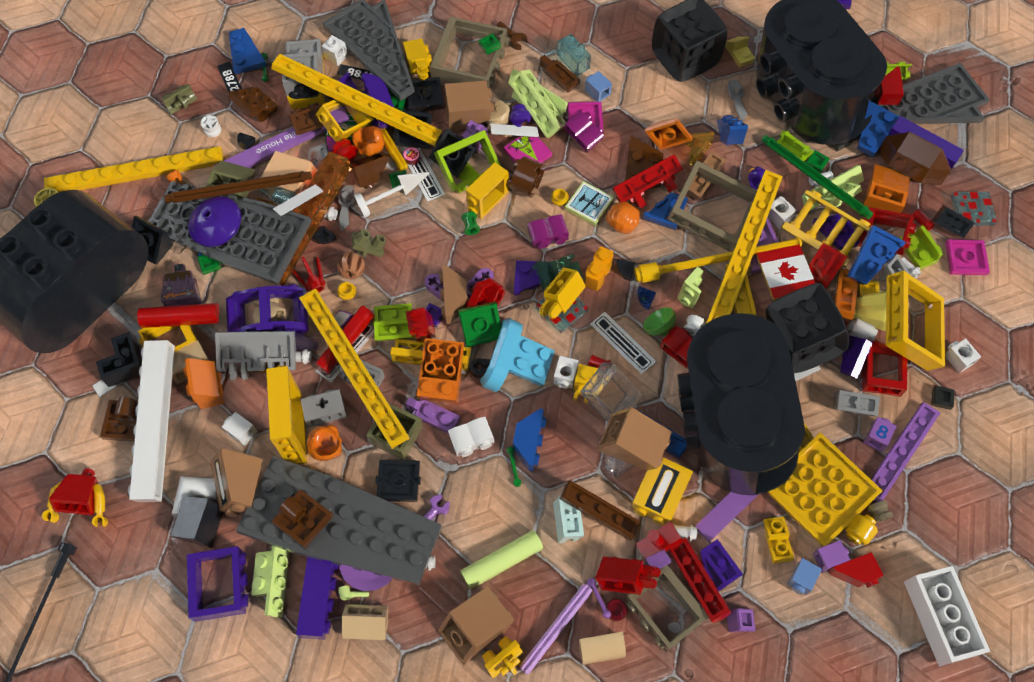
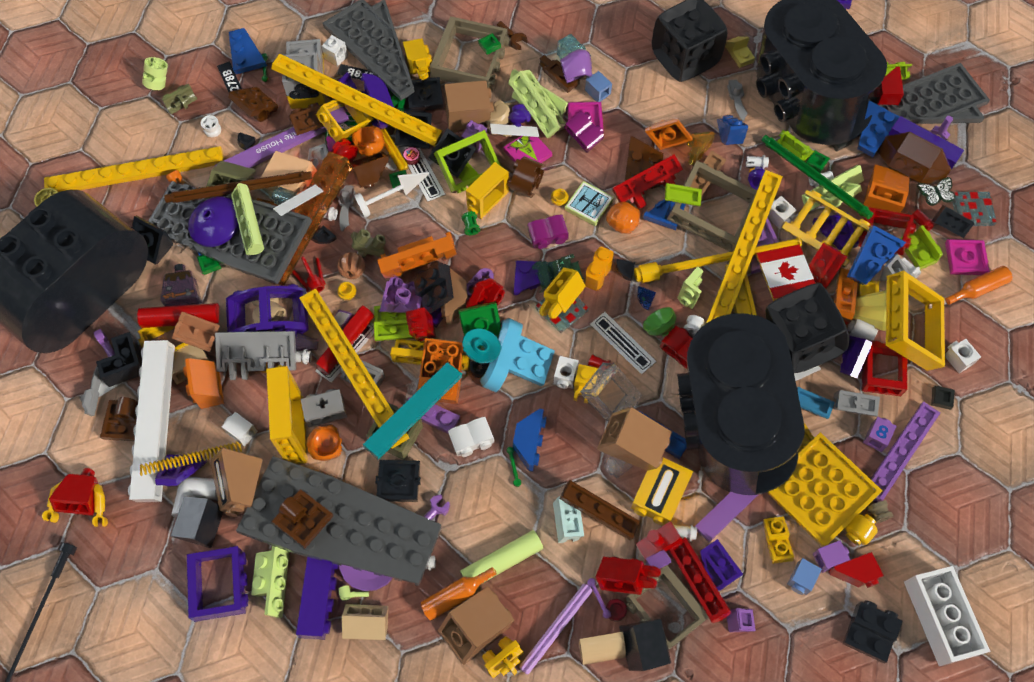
(90, 396): none -> light grey piece
(103, 340): none -> medium lavender bar
(154, 73): none -> yellowish green wheel
(176, 475): none -> dark purple wing
(186, 457): none -> yellow piece
(195, 331): none -> nougat hinge
(247, 220): none -> yellowish green brick
(399, 296): none -> medium lavender slope
(412, 410): none -> teal tile
(417, 255): none -> orange piece
(434, 286): none -> black plate
(454, 594): none -> orange piece
(484, 340): none -> teal dish
(577, 65): none -> medium lavender piece
(645, 645): none -> black slope
(683, 194): none -> lime tile
(757, 161): none -> white pin
(815, 403): none -> dark azure tile
(872, 631): none -> black plate
(935, 194): none -> animal
(942, 130): none -> medium lavender bar
(982, 284): none -> orange piece

